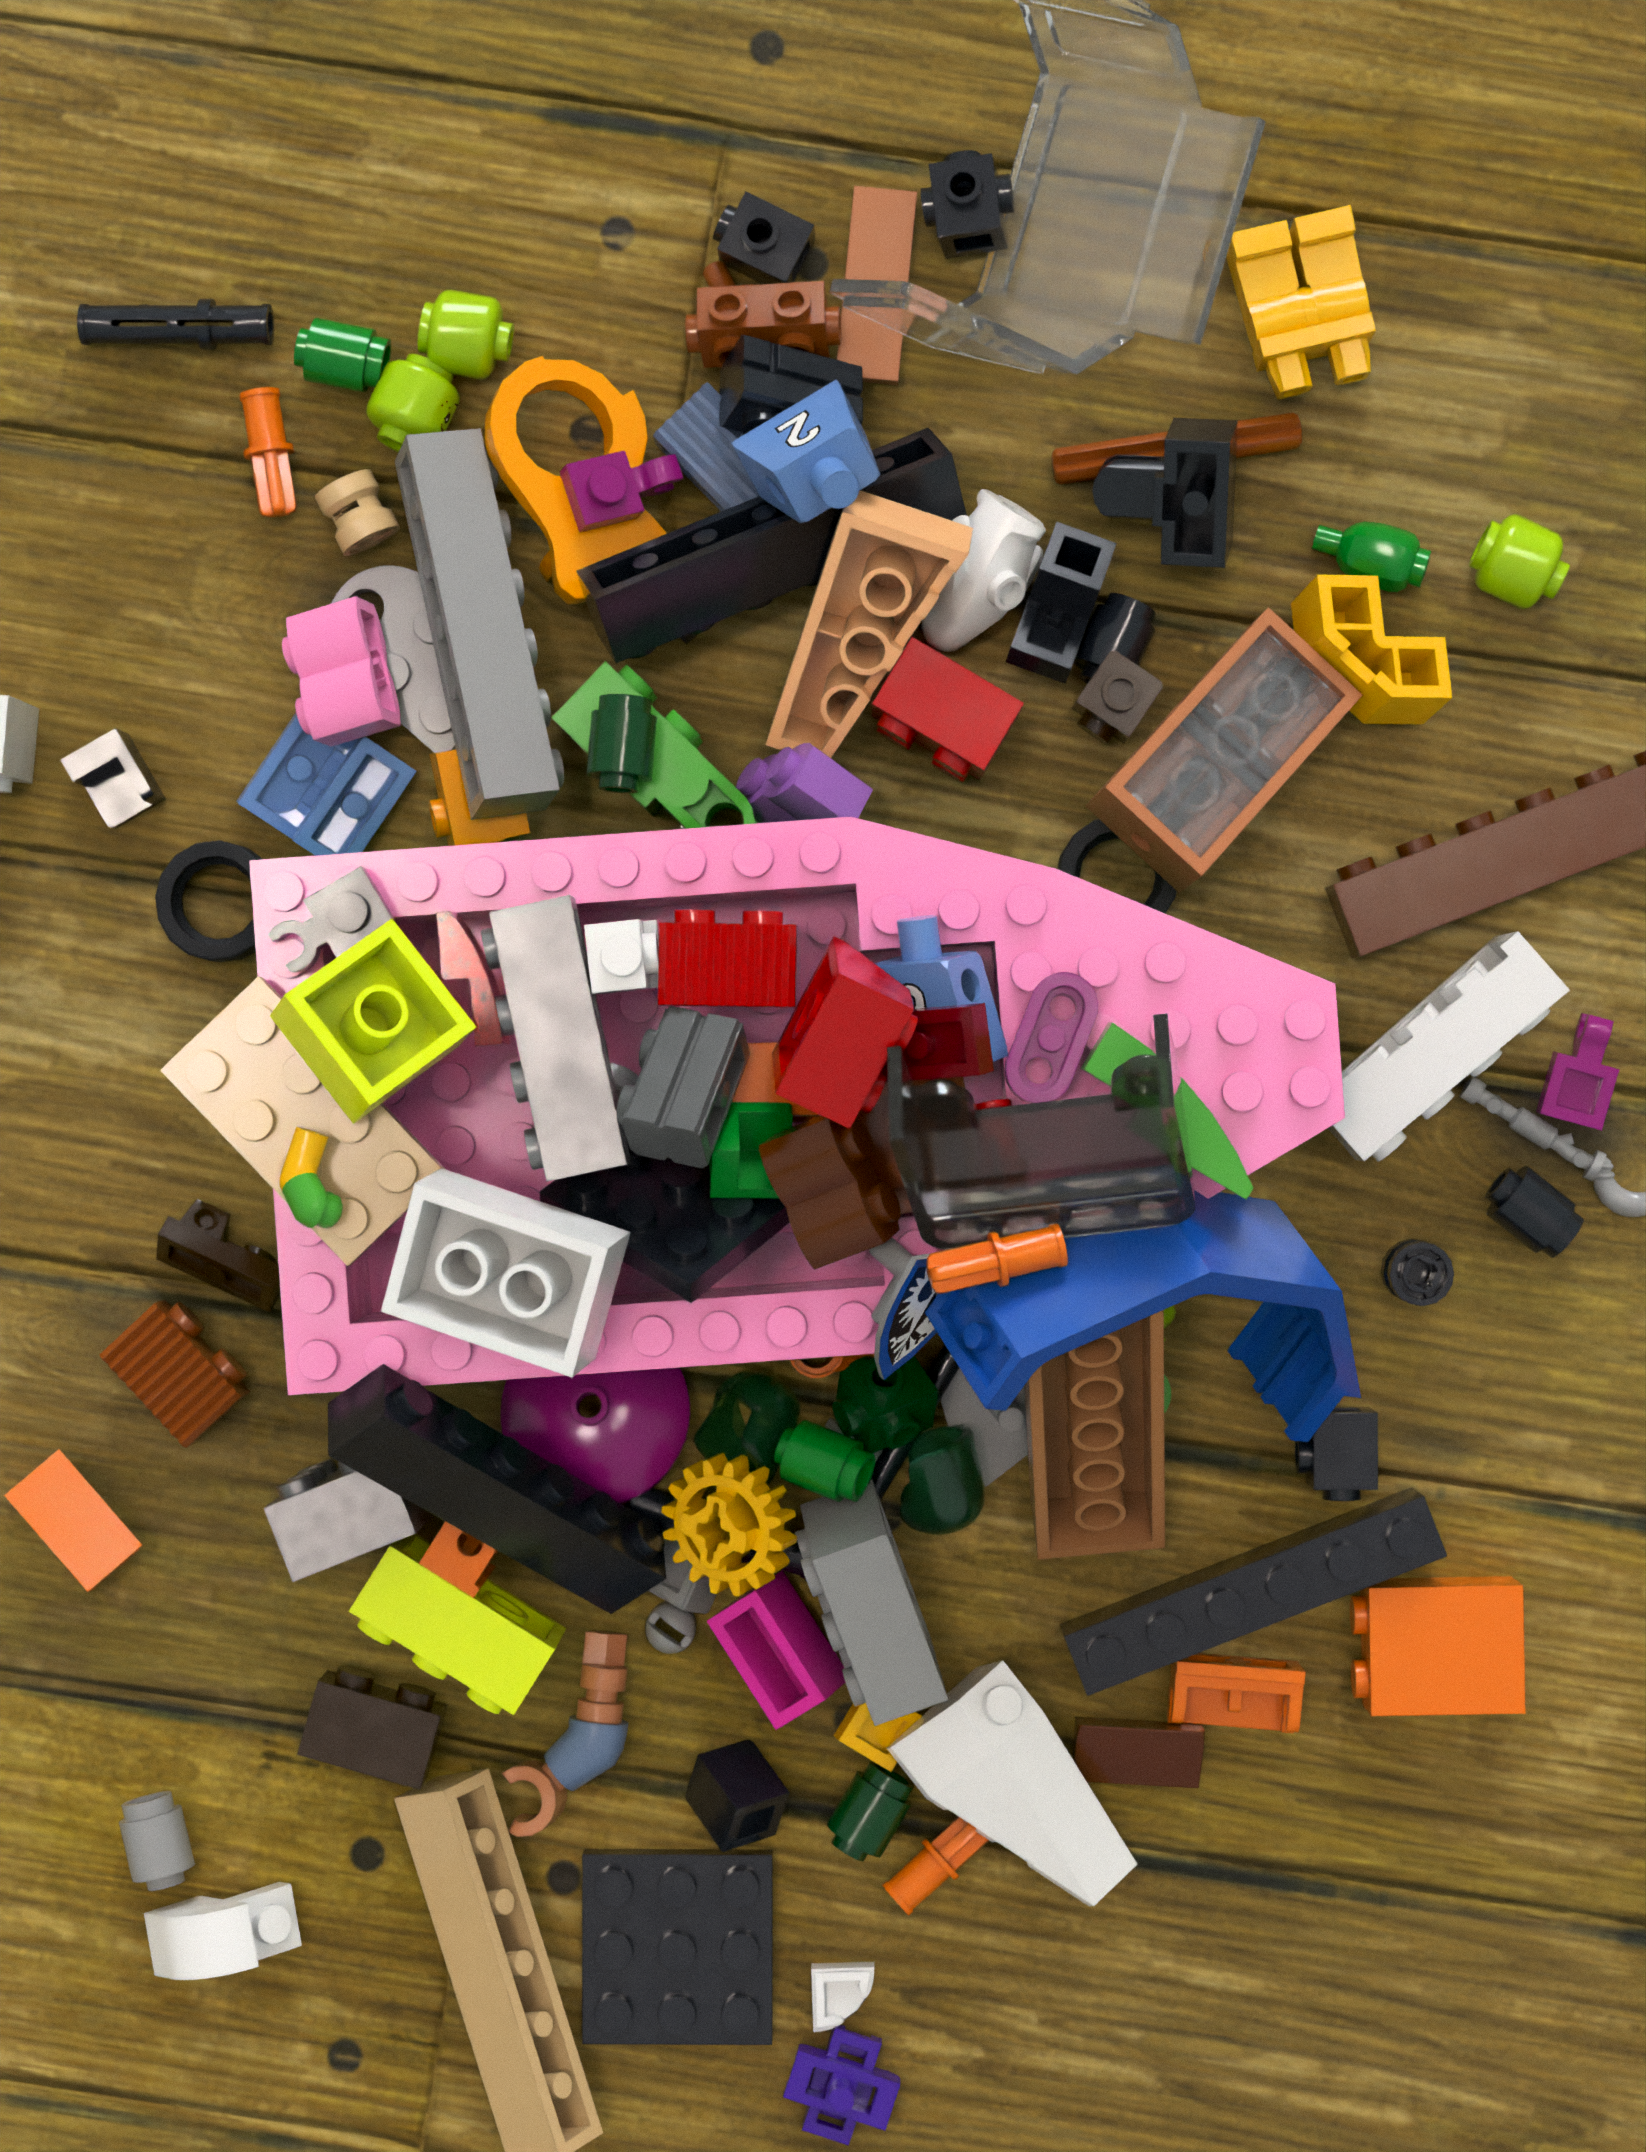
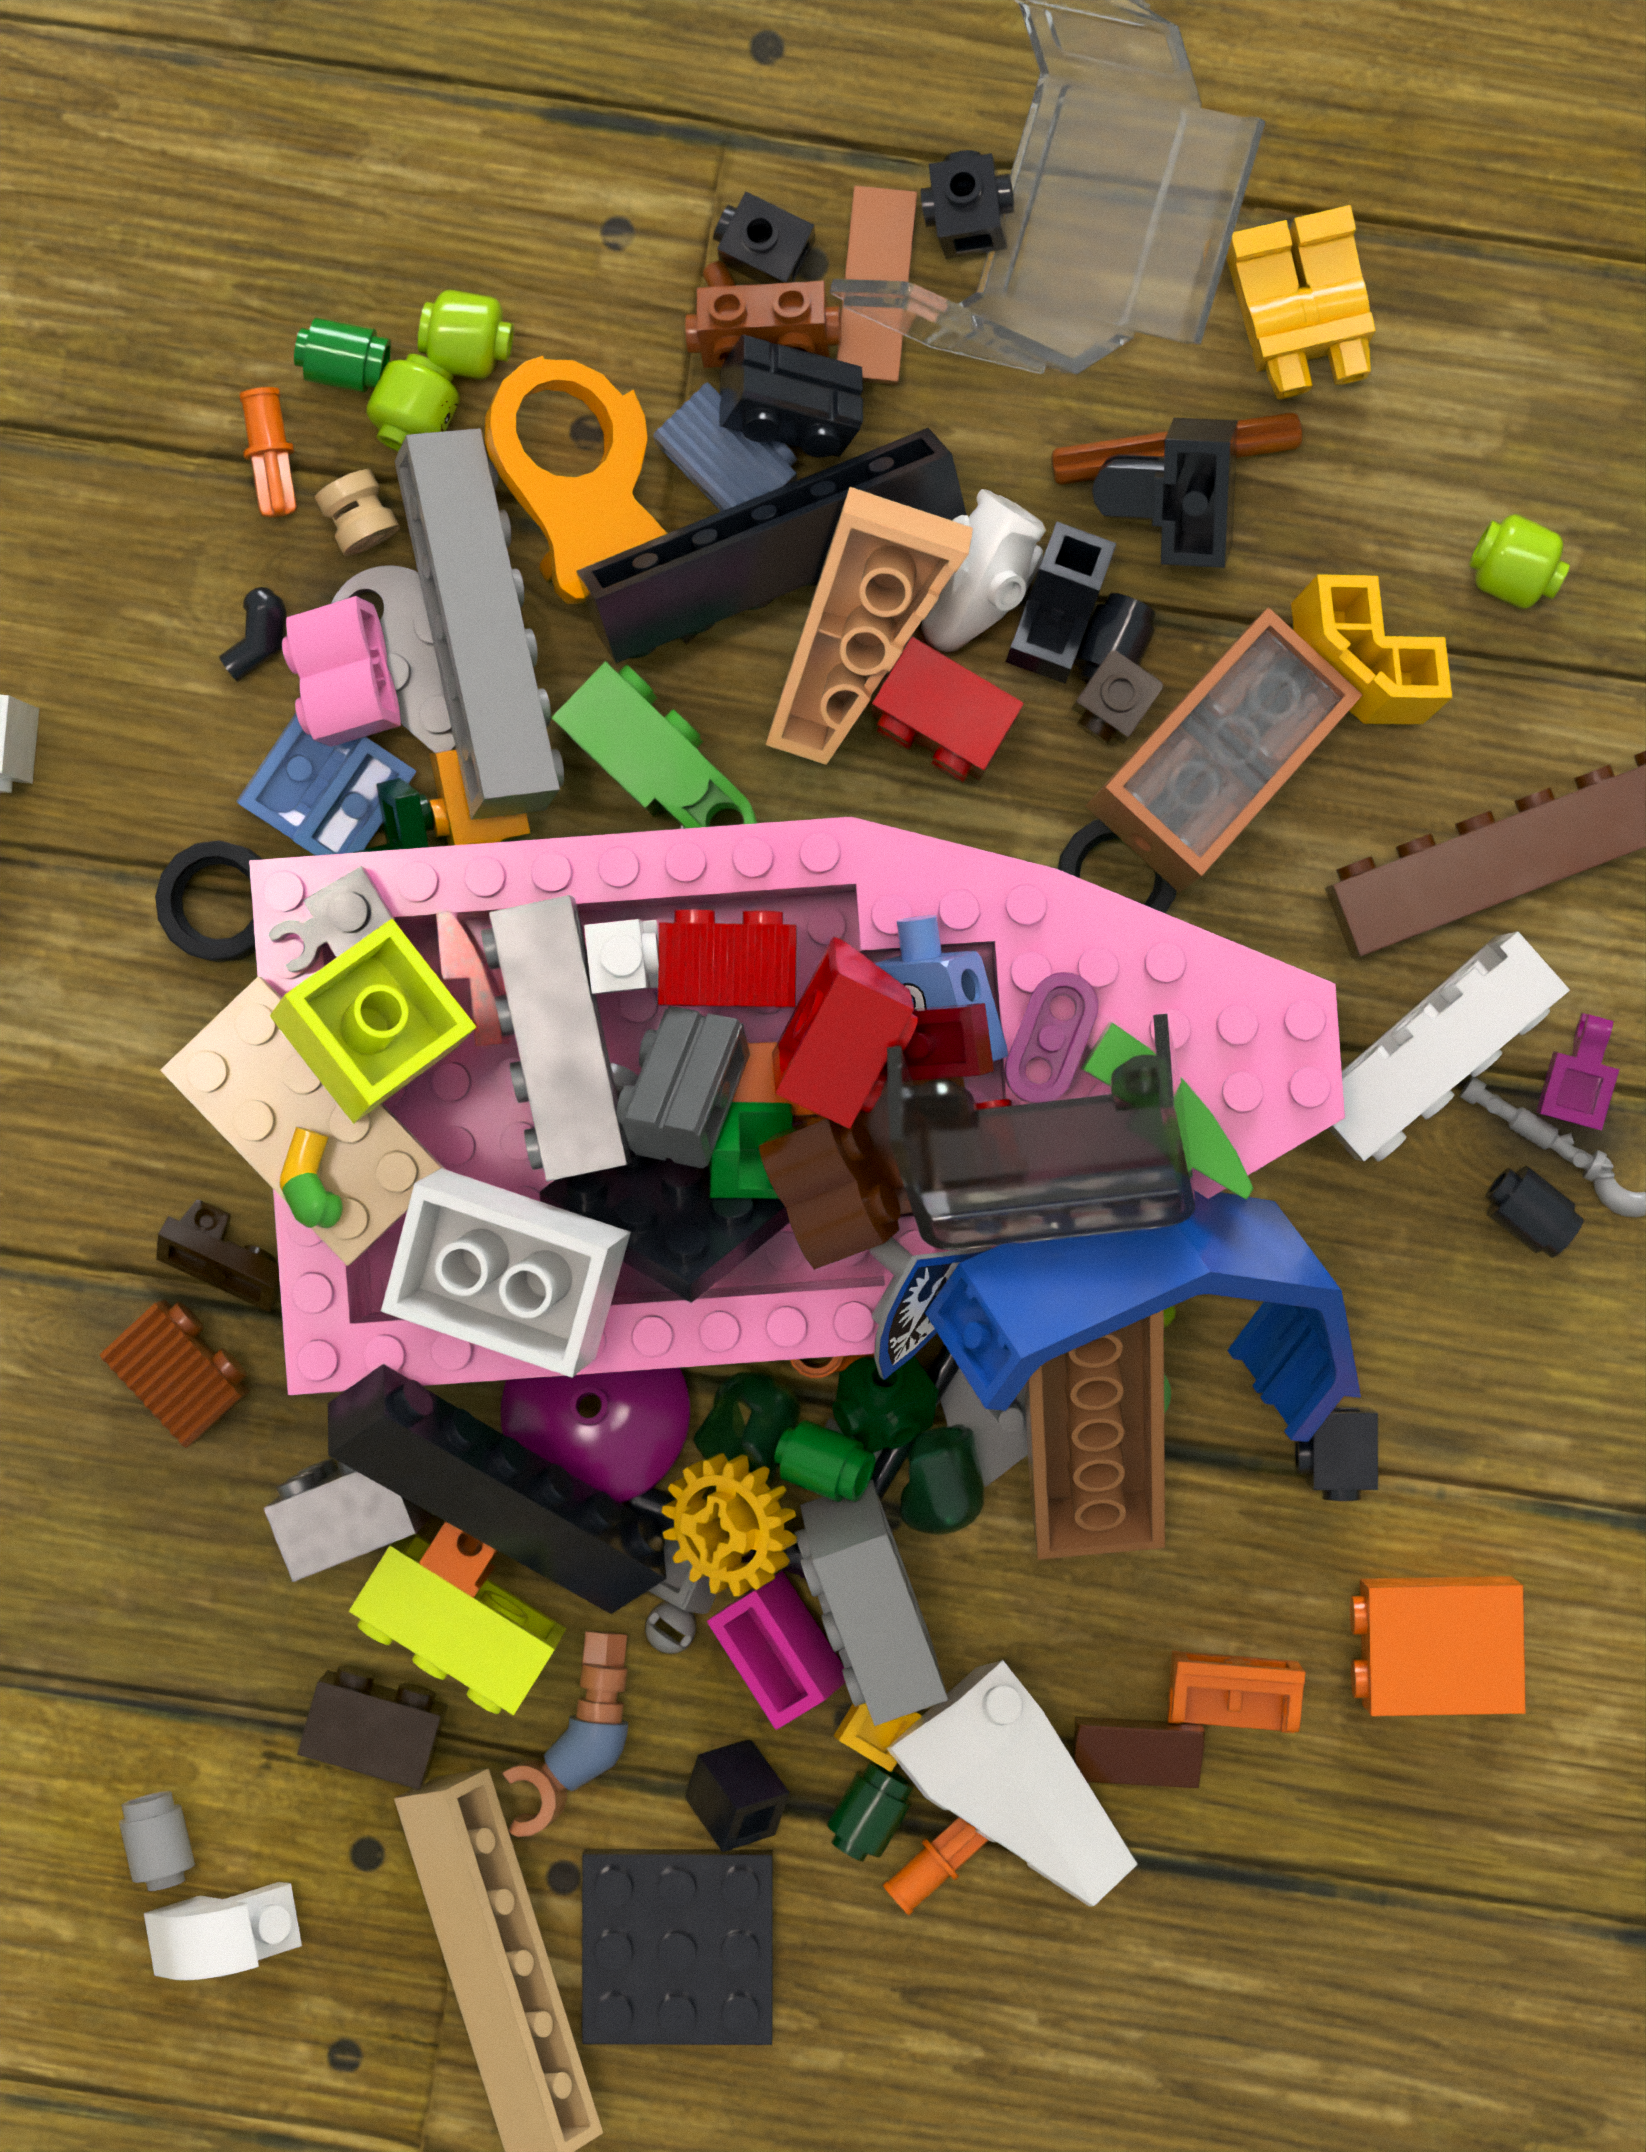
(73, 1520): orange hinge -> none
(114, 777): panel -> none
(249, 325): black pin -> none
(263, 633): none -> black arm
(404, 816): none -> dark green bracket
(610, 491): magenta plate -> none
(621, 742): dark green brick -> none
(801, 786): medium lavender brick -> none
(809, 456): medium blue torso -> none
(838, 1991): white tile -> none
(842, 2086): dark purple piece -> none
(997, 1259): orange axle -> none
(1253, 1590): black brick -> none
(1376, 551): green plant -> none
(1409, 1264): black wheel -> none

